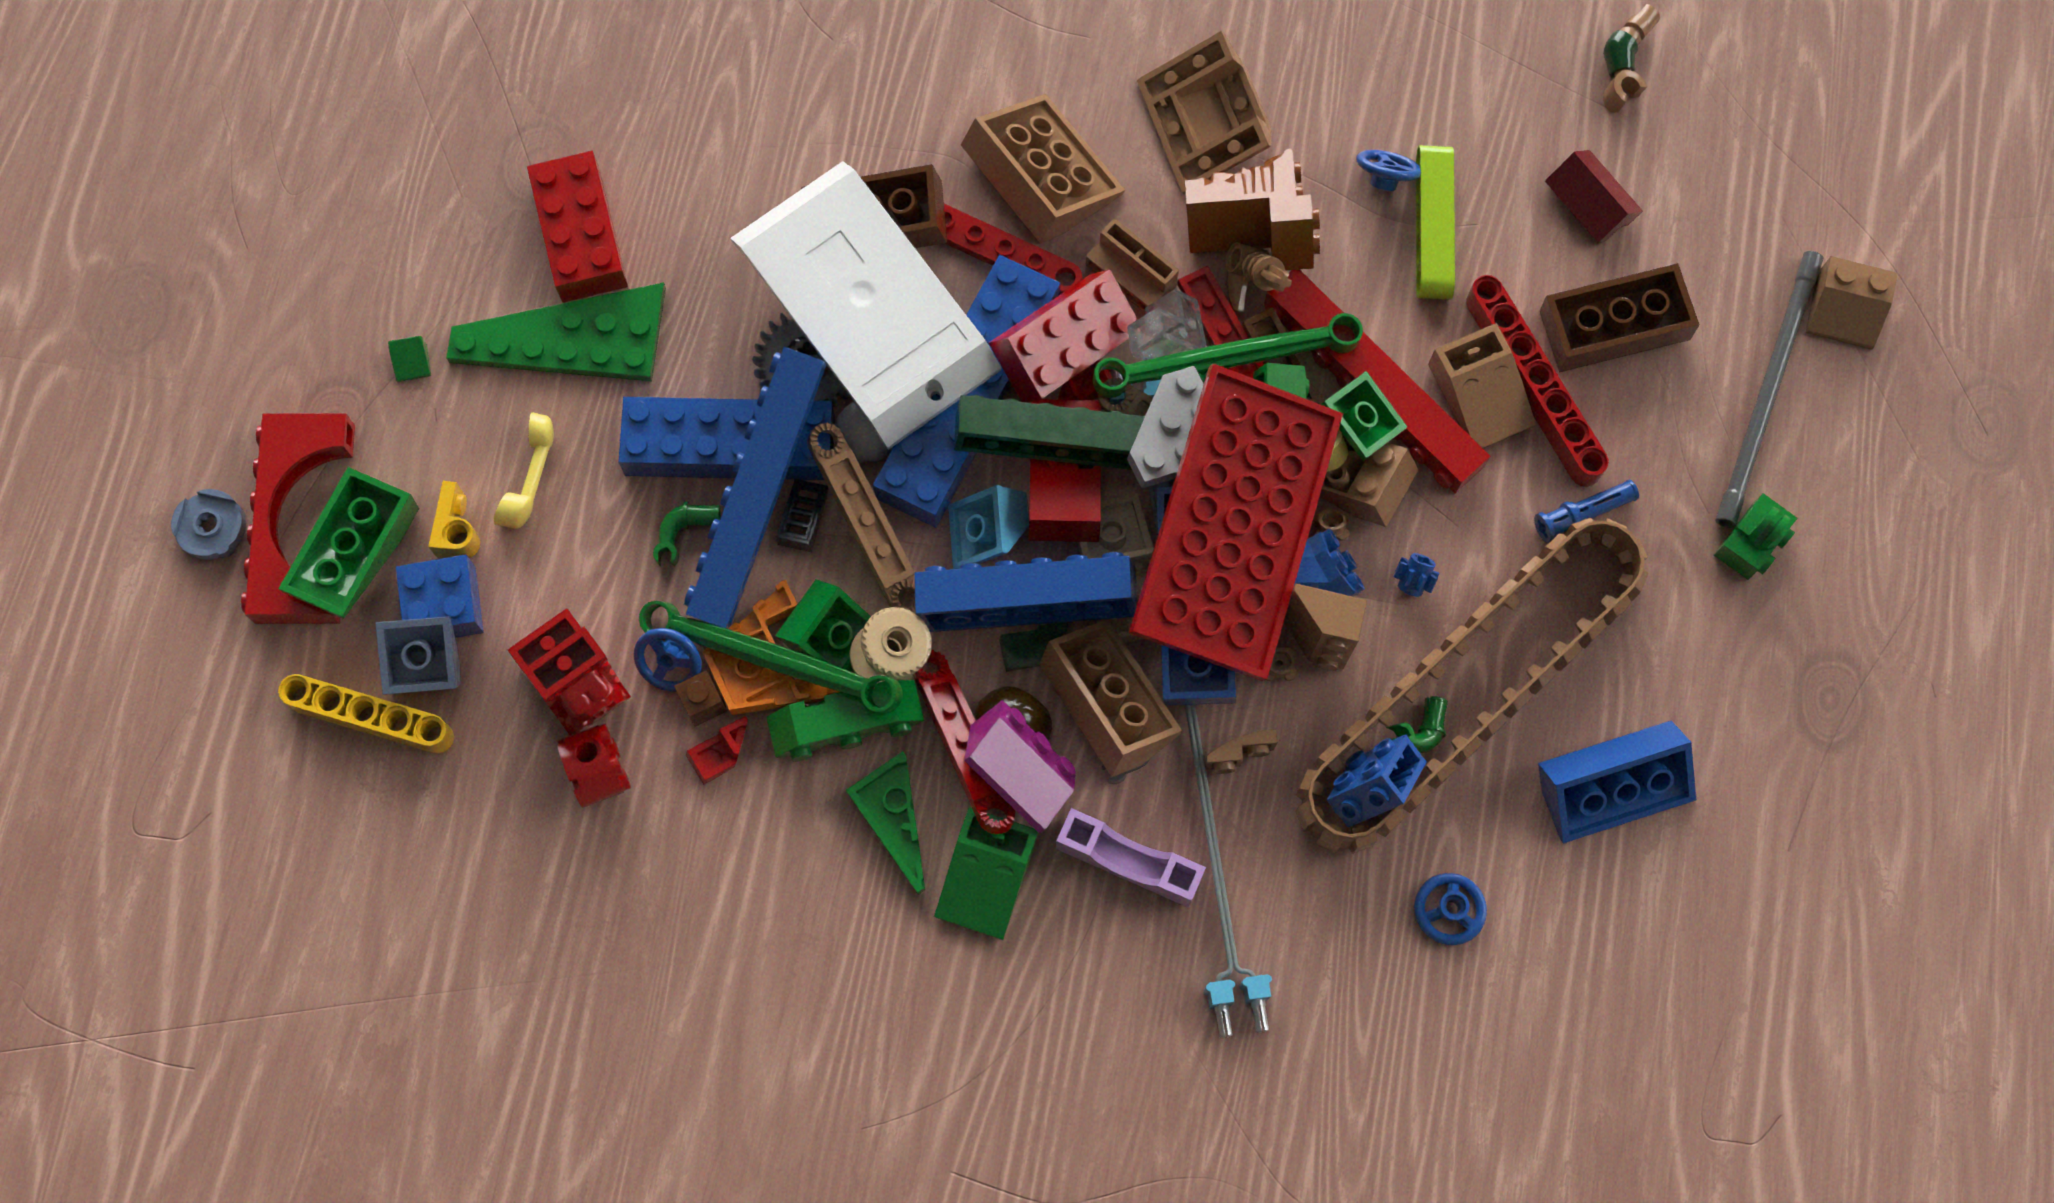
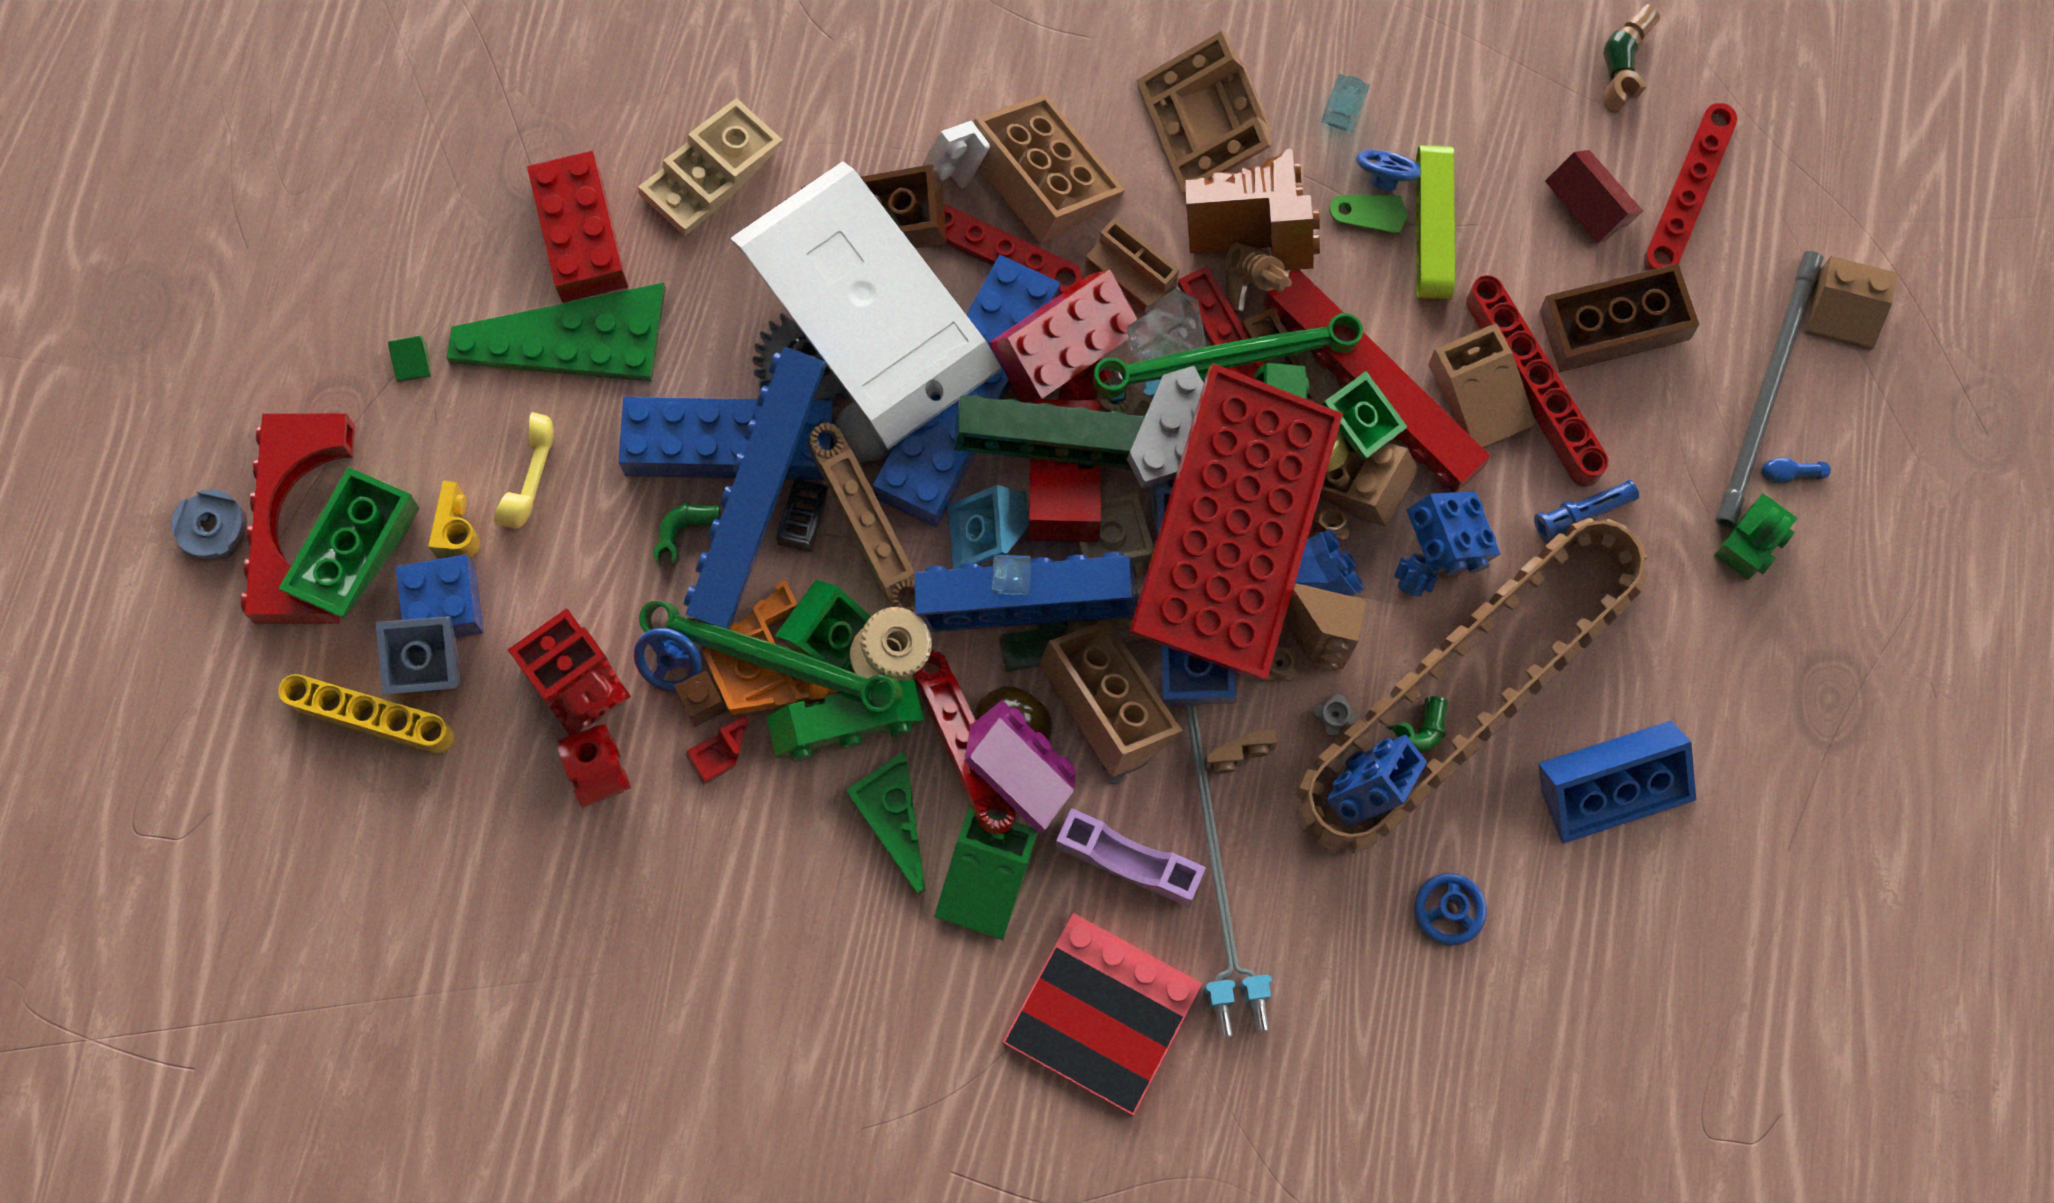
(710, 166): none -> tan slope
(958, 153): none -> white bracket
(1011, 574): none -> clear light blue tile
(1102, 1014): none -> plate
(1339, 705): none -> light grey plate
(1345, 103): none -> clear light blue brick
(1371, 212): none -> bright green piece
(1453, 532): none -> blue brick
(1691, 186): none -> red plate
(1785, 470): none -> blue piece

